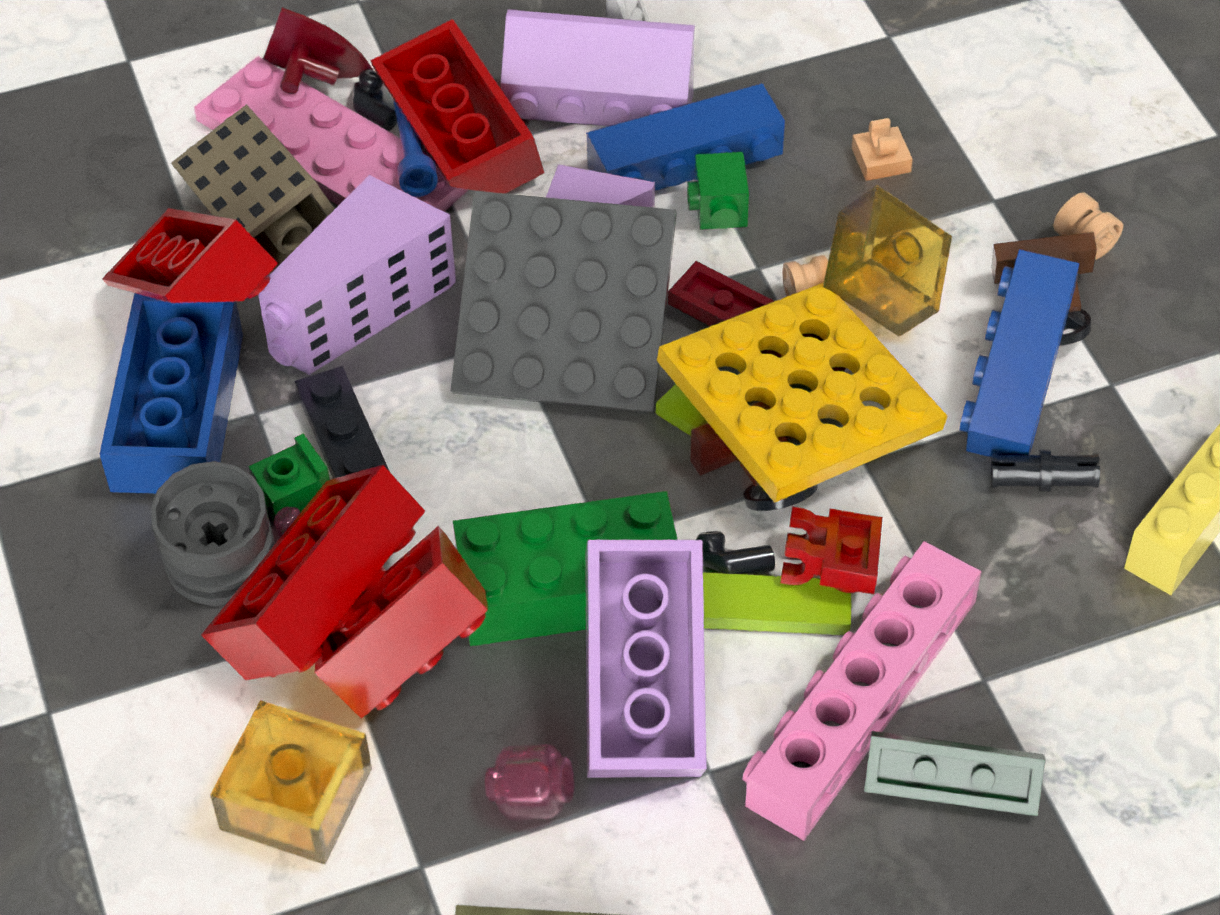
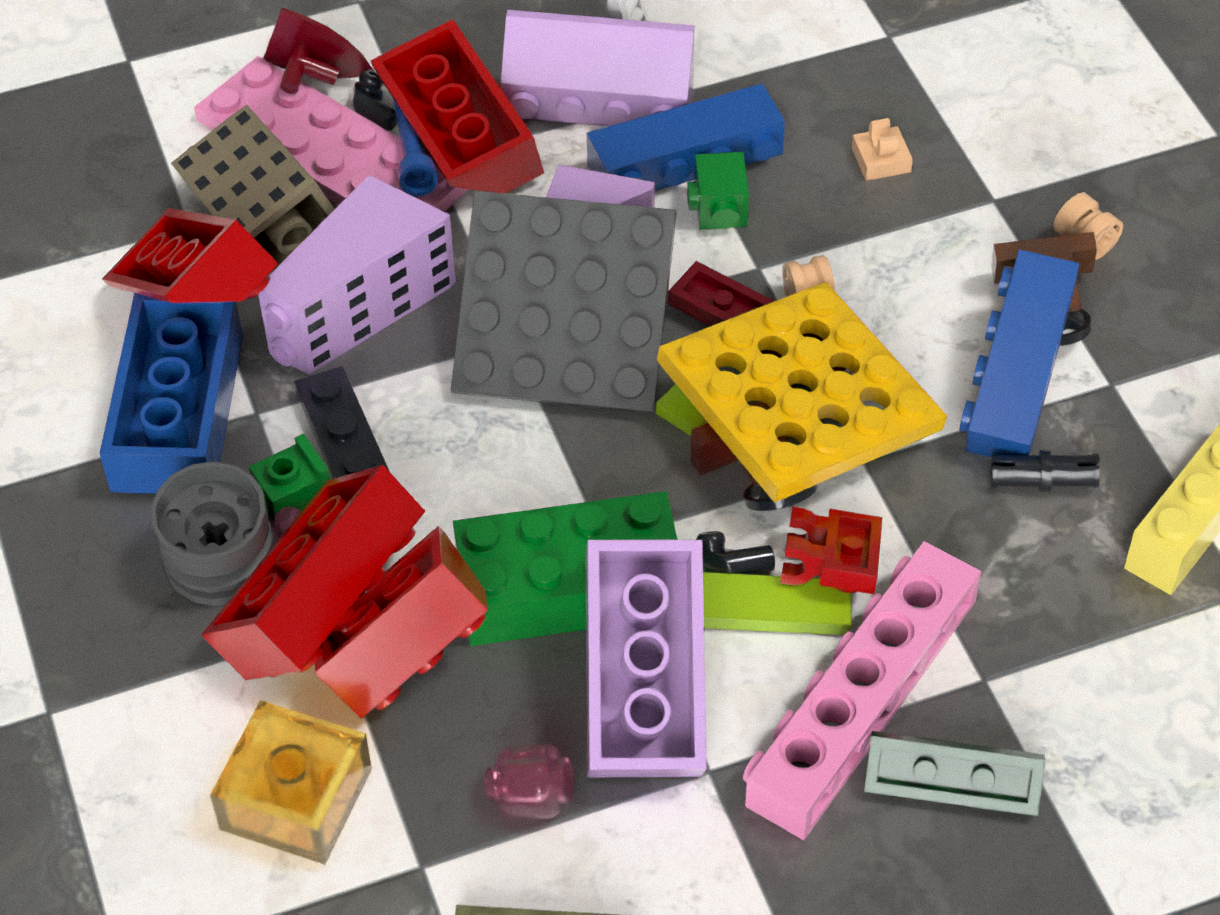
(888, 261): clear yellow brick -> none

